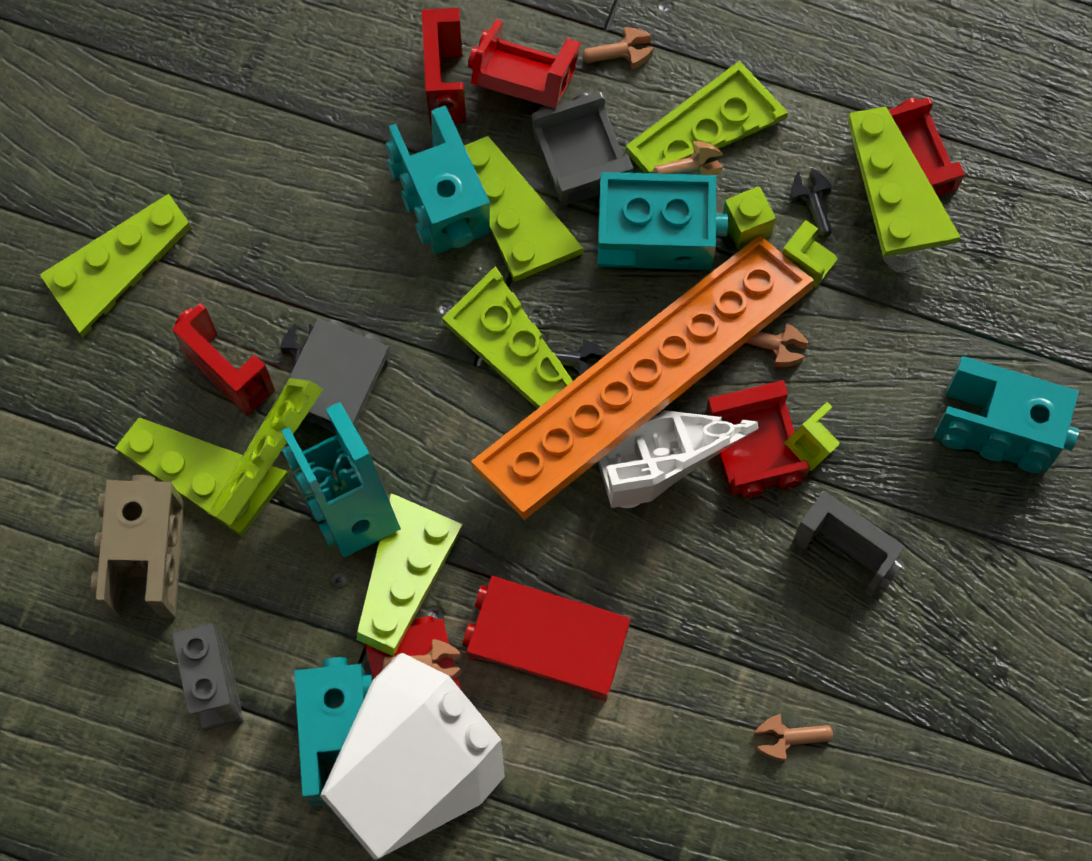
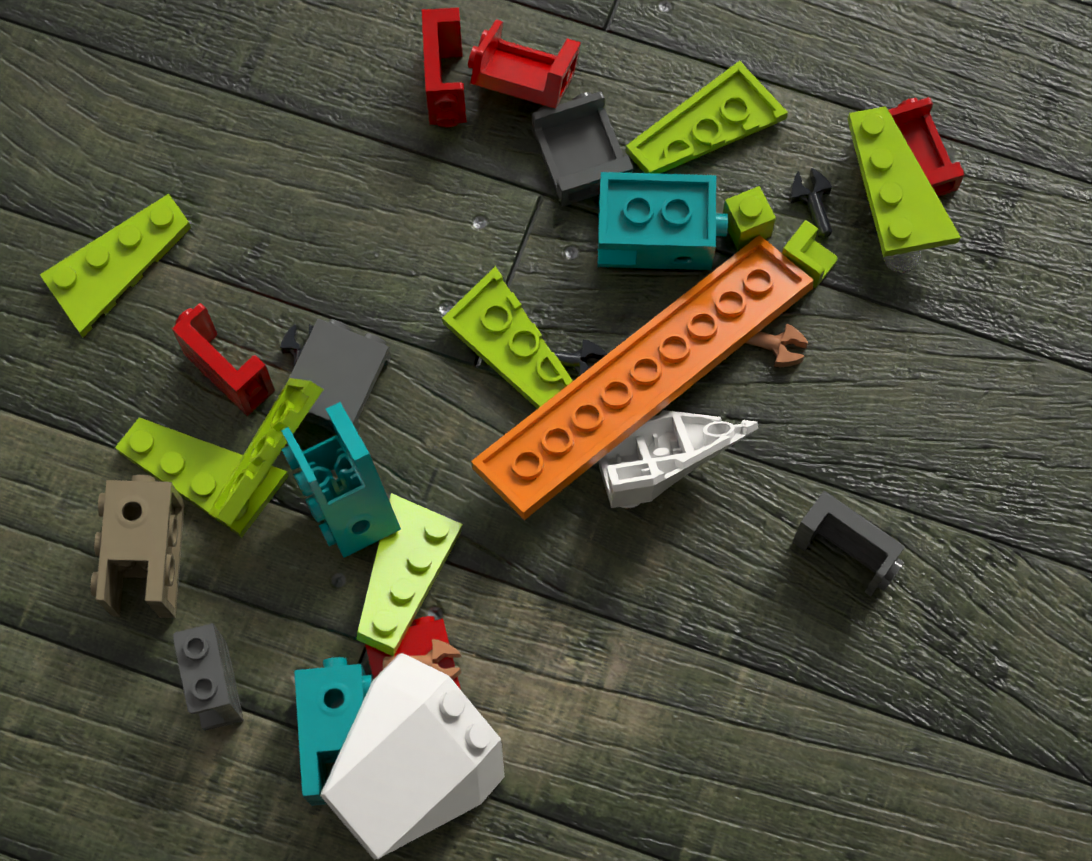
(440, 186): teal torso -> none
(520, 221): lime wing -> none
(547, 636): red panel -> none
(623, 49): nougat bar -> none
(694, 163): nougat bar -> none
(761, 457): red panel -> none
(790, 737): nougat bar -> none
(812, 440): lime panel -> none
(1019, 420): teal torso -> none

